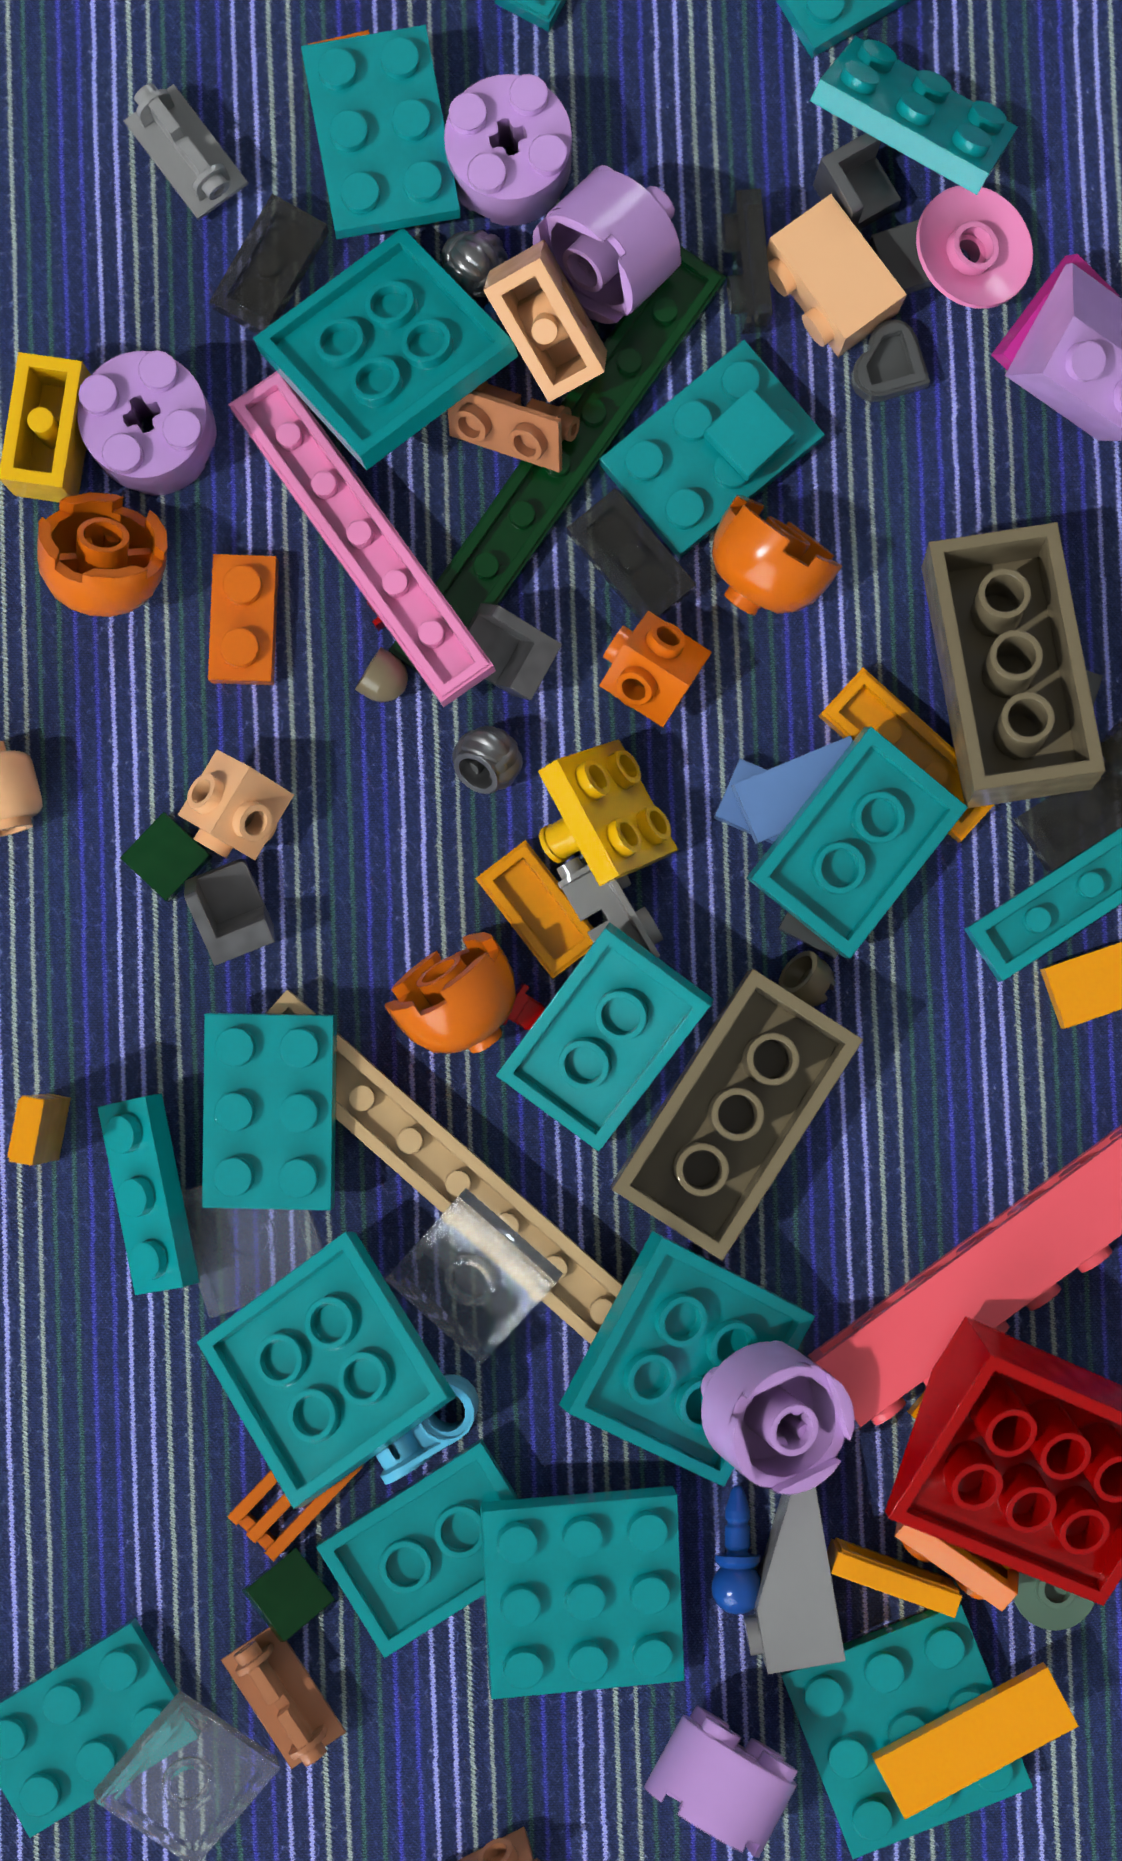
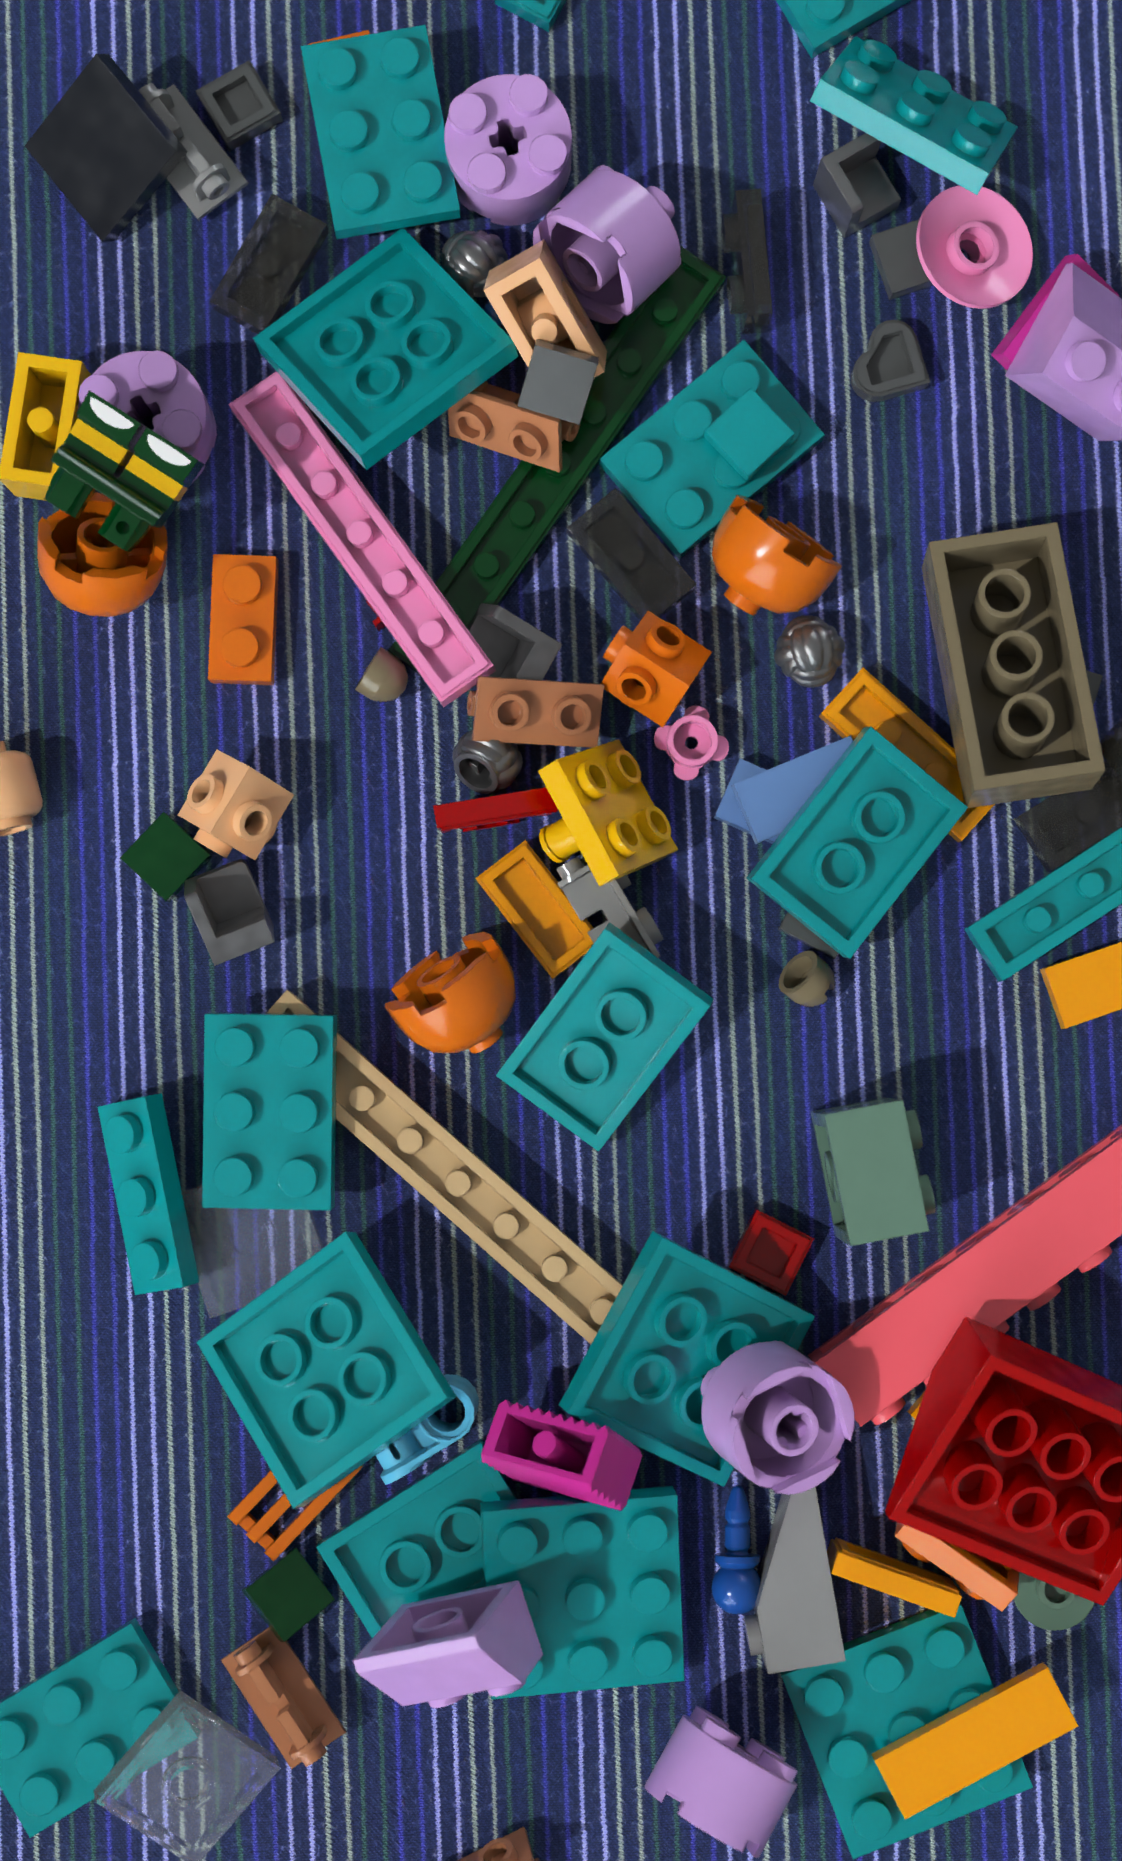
(38, 1129): light orange tile -> none
(97, 455): none -> dark green hips
(105, 147): none -> black tile
(239, 105): none -> dark grey tile
(453, 1647): none -> lavender slope
(474, 1276): clear tile -> none
(493, 810): none -> red tile
(525, 1009): red piece -> none
(536, 711): none -> nougat hinge
(558, 381): none -> dark grey tile
(562, 1455): none -> dark pink brick
(695, 725): none -> bright pink plate
(736, 1113): dark tan brick -> none
(770, 1252): none -> red tile
(809, 651): none -> flat silver piece
(833, 276): light nougat brick -> none
(873, 1170): none -> sand green brick

